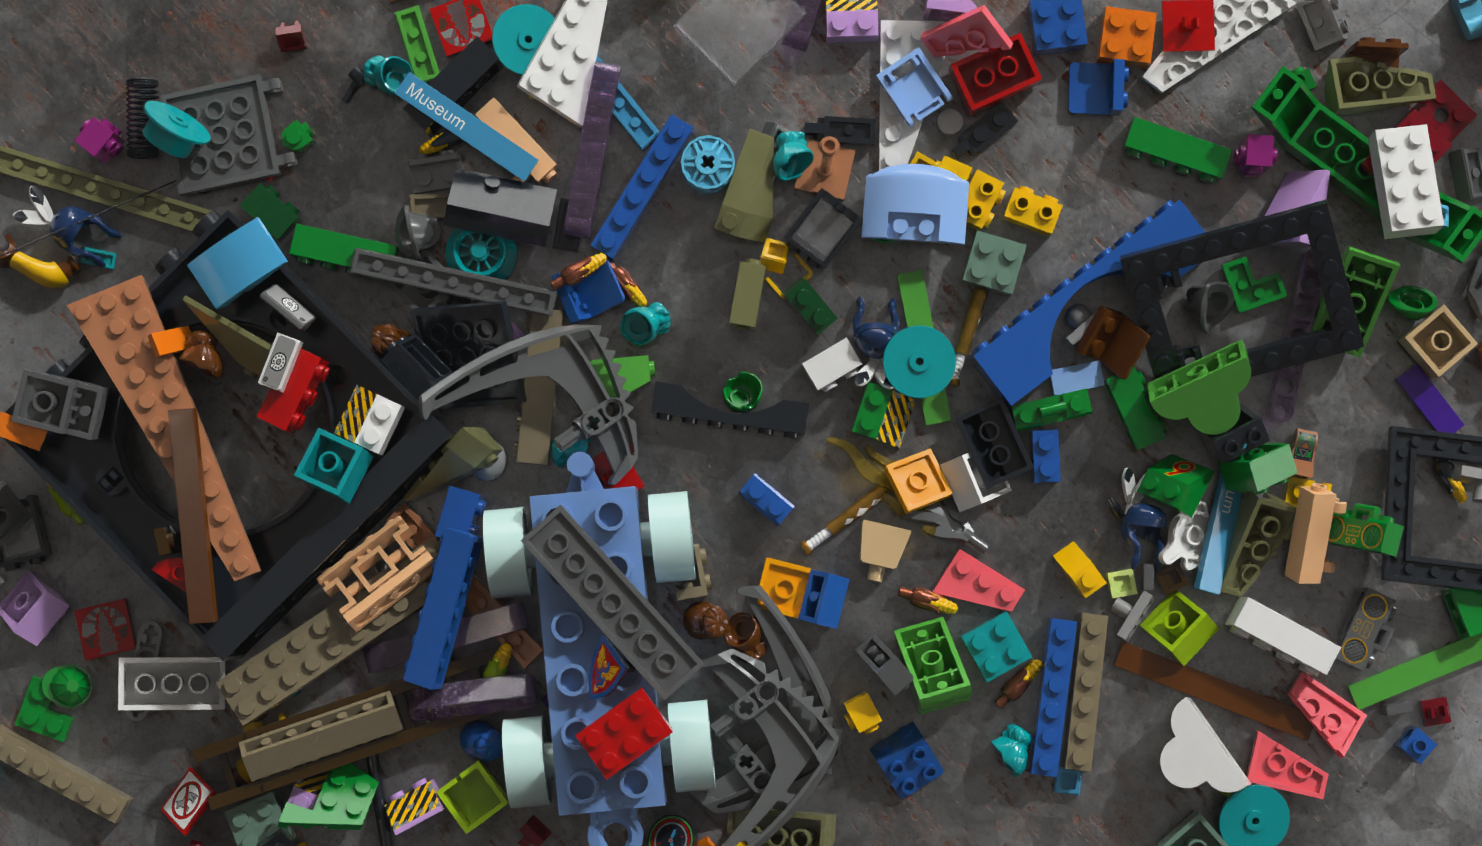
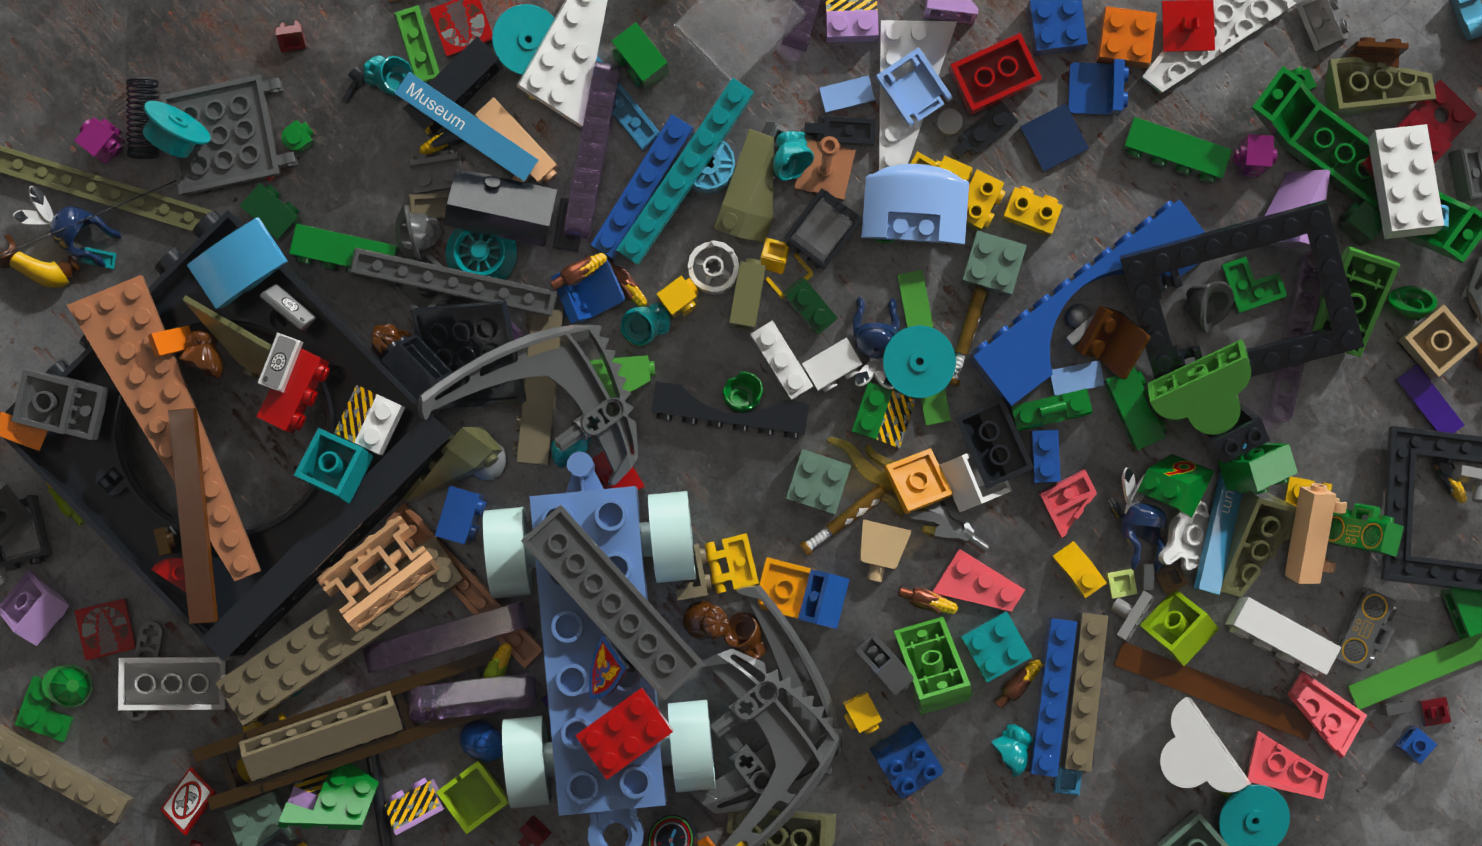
(443, 608): blue brick -> none
(640, 57): none -> green brick
(679, 297): none -> yellow brick
(685, 171): none -> teal plate
(706, 255): none -> white brick
(739, 561): none -> yellow plate
(766, 499): blue brick -> none
(781, 360): none -> white brick
(818, 482): none -> sand green brick
(847, 94): none -> light blue tile
(965, 33): coral wing -> none
(1054, 137): none -> dark blue tile
(1067, 500): none -> coral wing
(1303, 452): leg -> none
(1361, 222): none -> dark green brick

